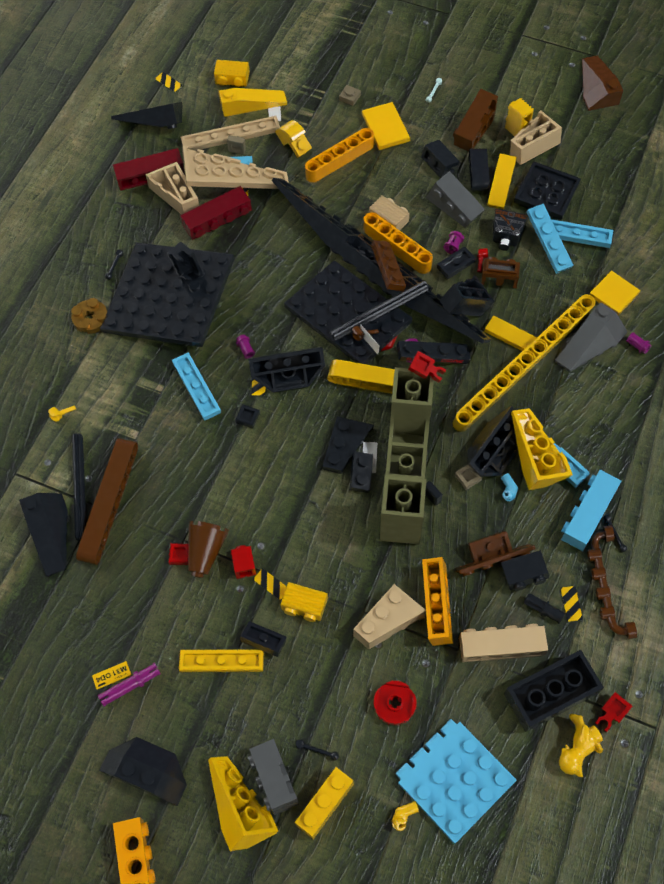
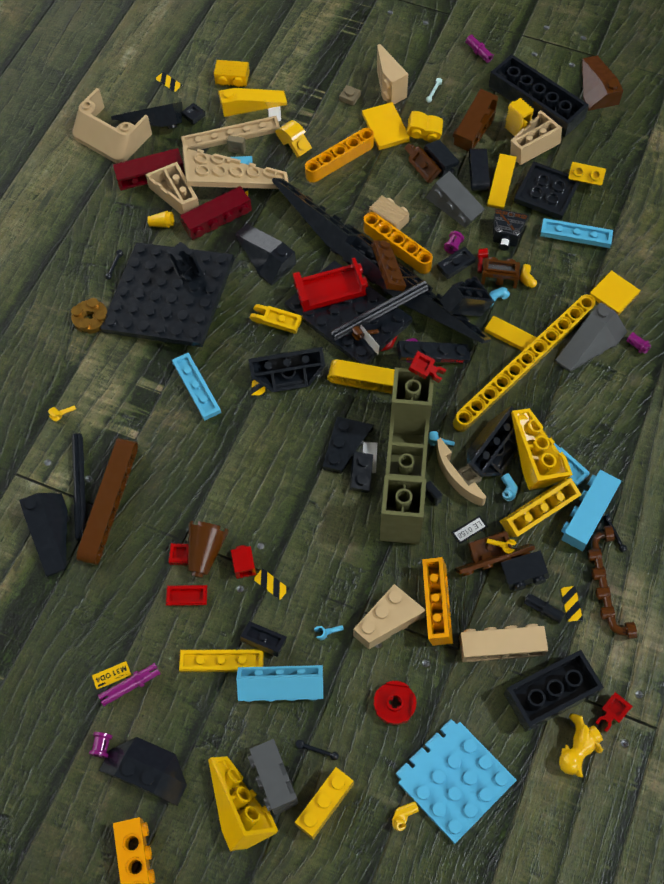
(100, 744): none -> magenta bush
(113, 143): none -> tan windscreen
(163, 219): none -> yellow cone
(186, 595): none -> red tile
(193, 113): none -> black plate
(245, 346): magenta pin -> none
(247, 416): black tile -> none
(266, 253): none -> black wedge
(276, 318): none -> yellow hinge
(280, 683): none -> medium azure brick
(304, 602): yellow brick -> none
(327, 631): none -> medium azure hand
(330, 286): none -> red panel
(391, 76): none -> tan slope
(422, 163): none -> reddish brown hinge
(424, 126): none -> yellow brick
(433, 436): none -> medium azure hand
(469, 529): none -> sticker
(471, 492): none -> tan slope
(479, 48): none -> magenta pin
(500, 292): none -> medium azure arm
(504, 545): none -> yellow hand
(519, 80): none -> black brick
(526, 278): none -> yellow arm
(540, 507): none -> yellow brick
(549, 238): medium azure plate -> none
(587, 173): none -> yellow bracket

